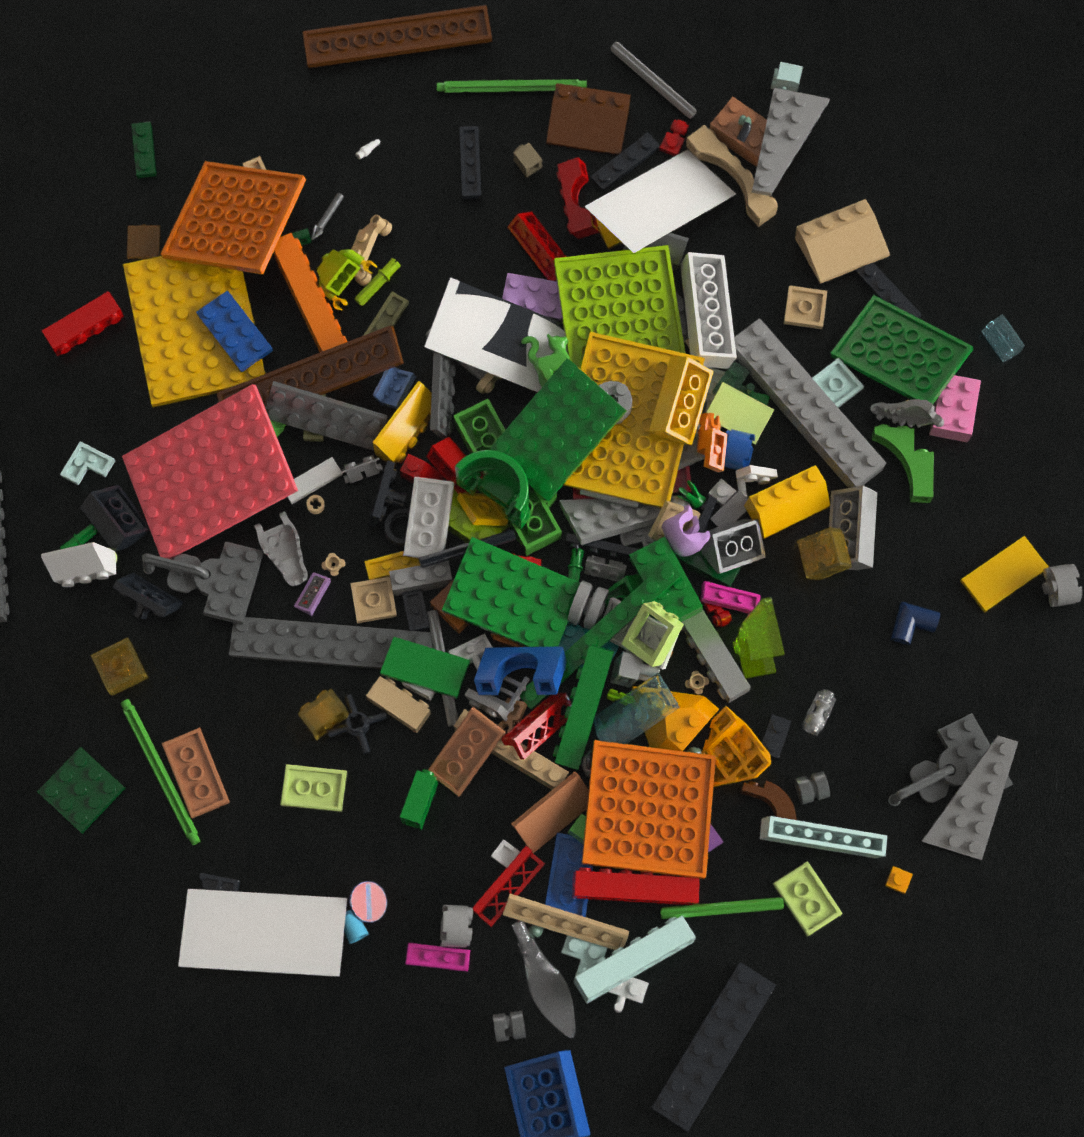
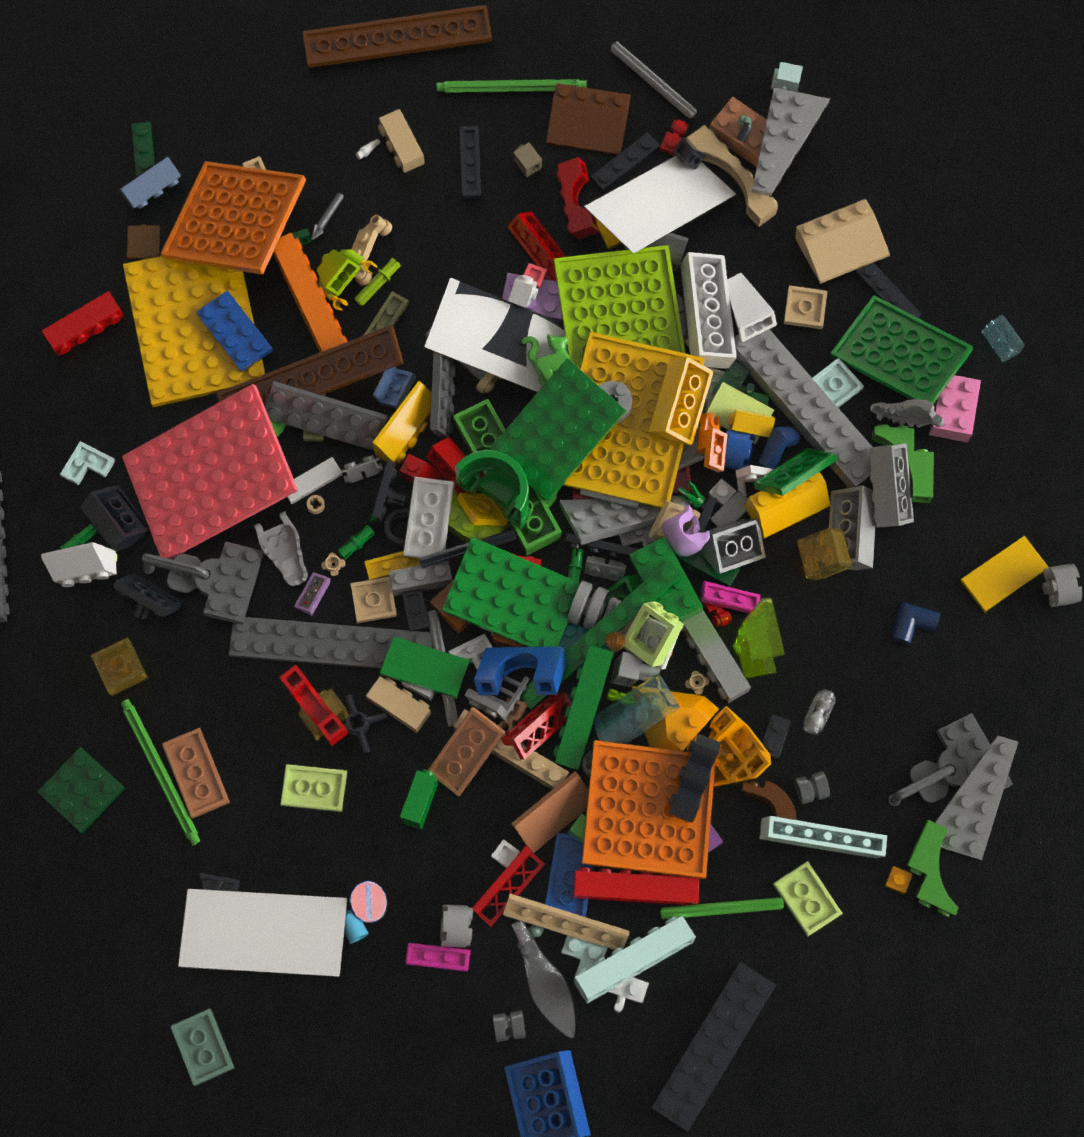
(150, 183): none -> sand blue brick
(202, 1047): none -> sand green plate
(313, 705): none -> red arch
(356, 542): none -> green pin
(401, 141): none -> tan brick
(523, 291): none -> white brick
(537, 273): none -> coral plate
(615, 640): none -> clear orange plate
(688, 154): none -> black bracket
(694, 777): none -> black brick
(749, 308): none -> white slope
(751, 422): none -> yellow brick
(778, 440): none -> dark blue brick
(795, 471): none -> green tile
(891, 485): none -> light grey slope
(926, 860): none -> bright green arch

